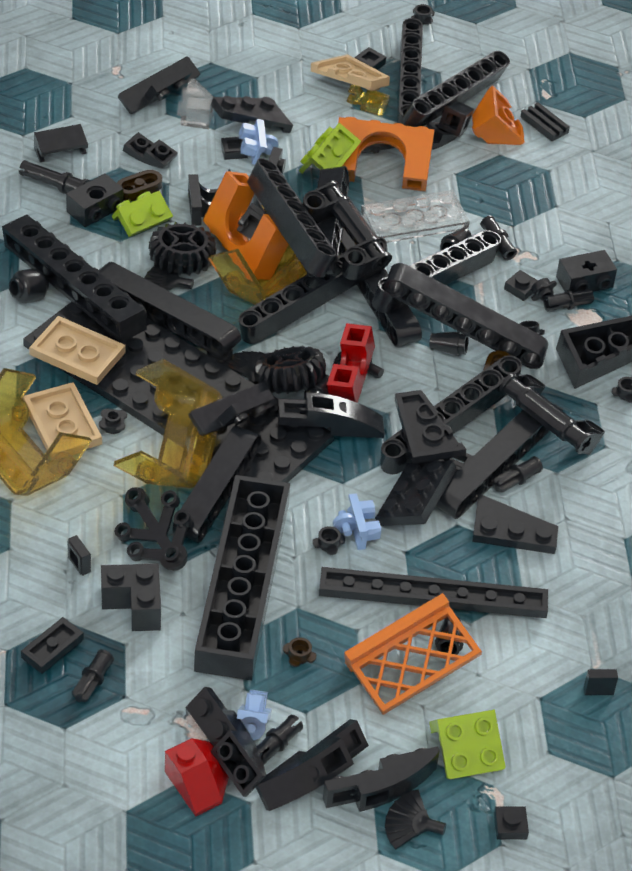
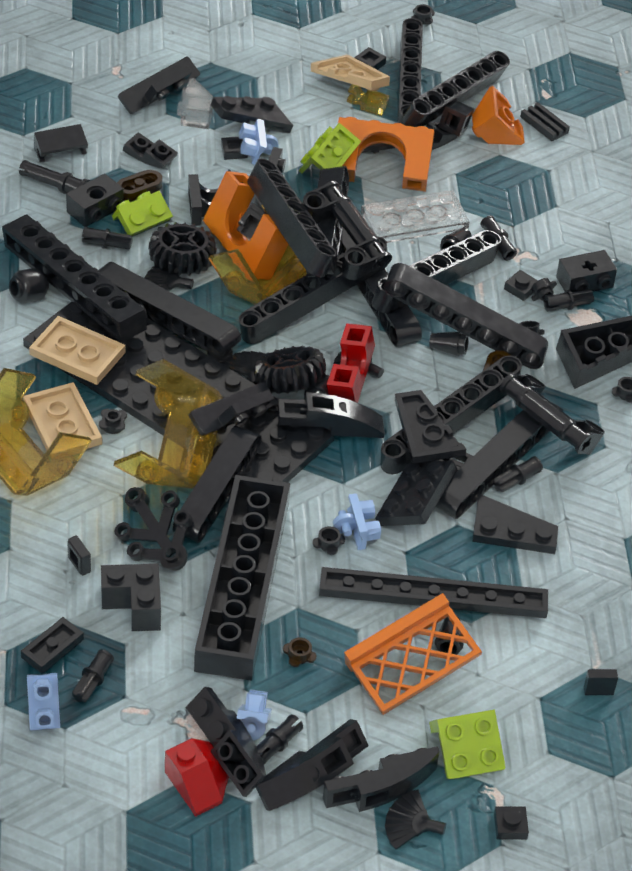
(43, 701): none -> light blue hips
(106, 238): none -> black axle

